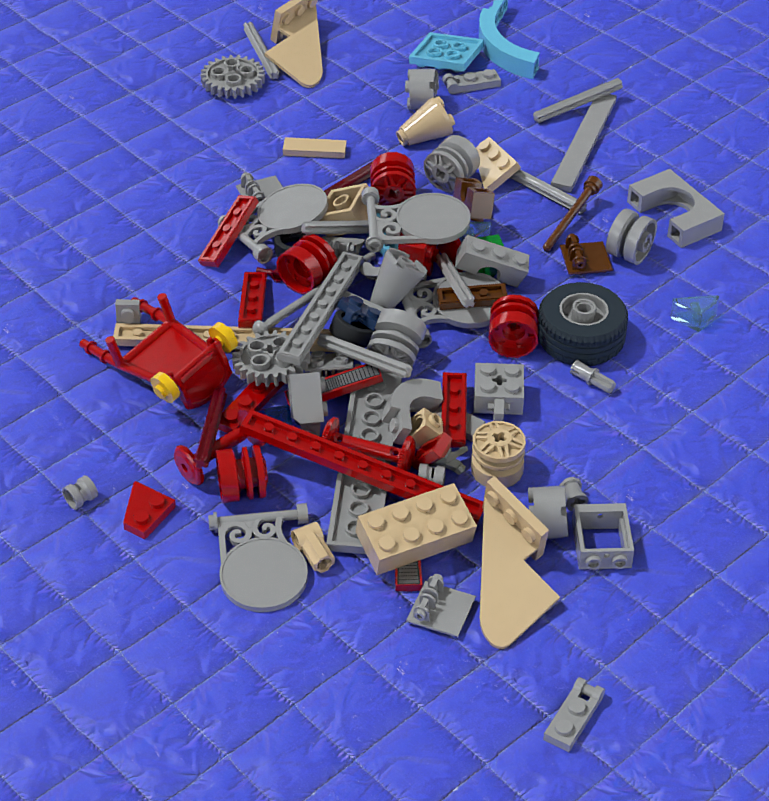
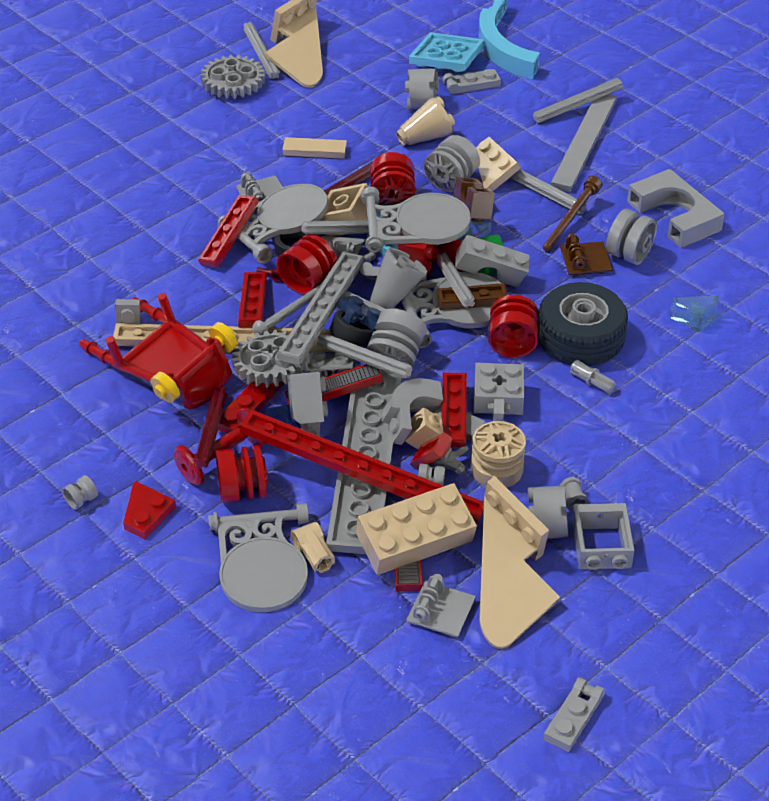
(404, 455): red hose -> none

